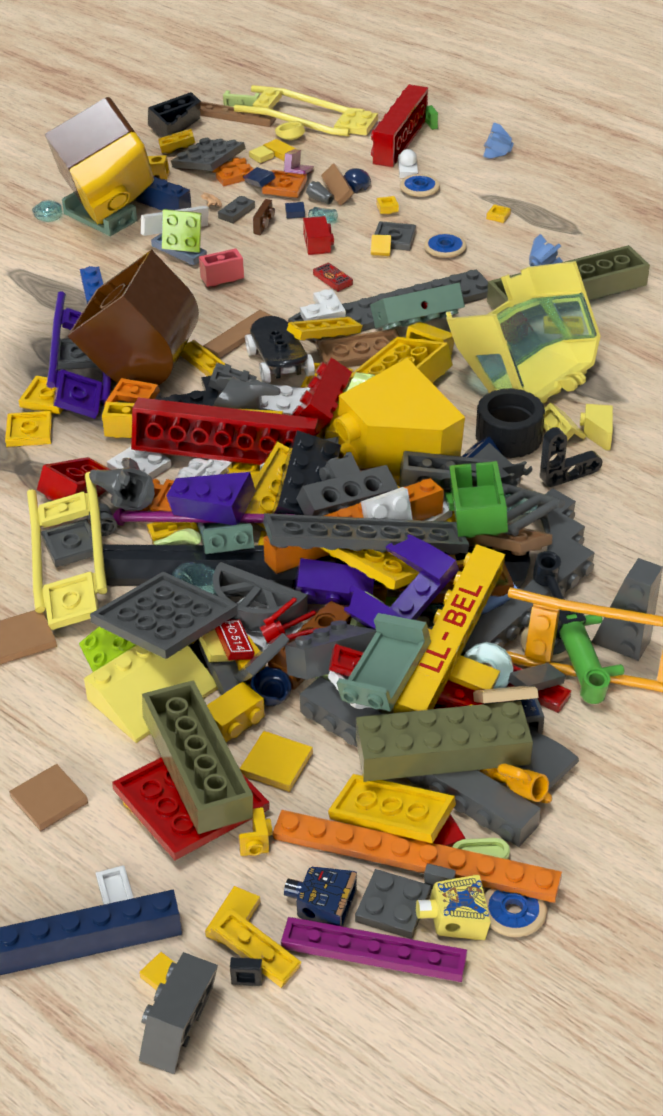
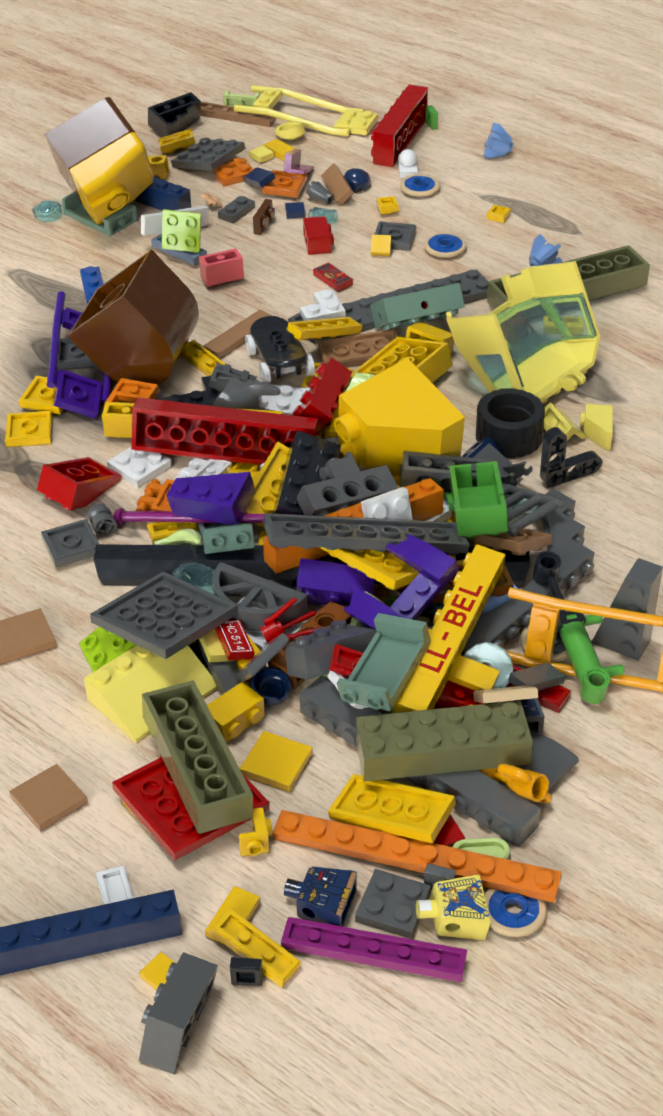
(73, 597): light yellow plate -> none
(128, 486): dark grey piece -> none

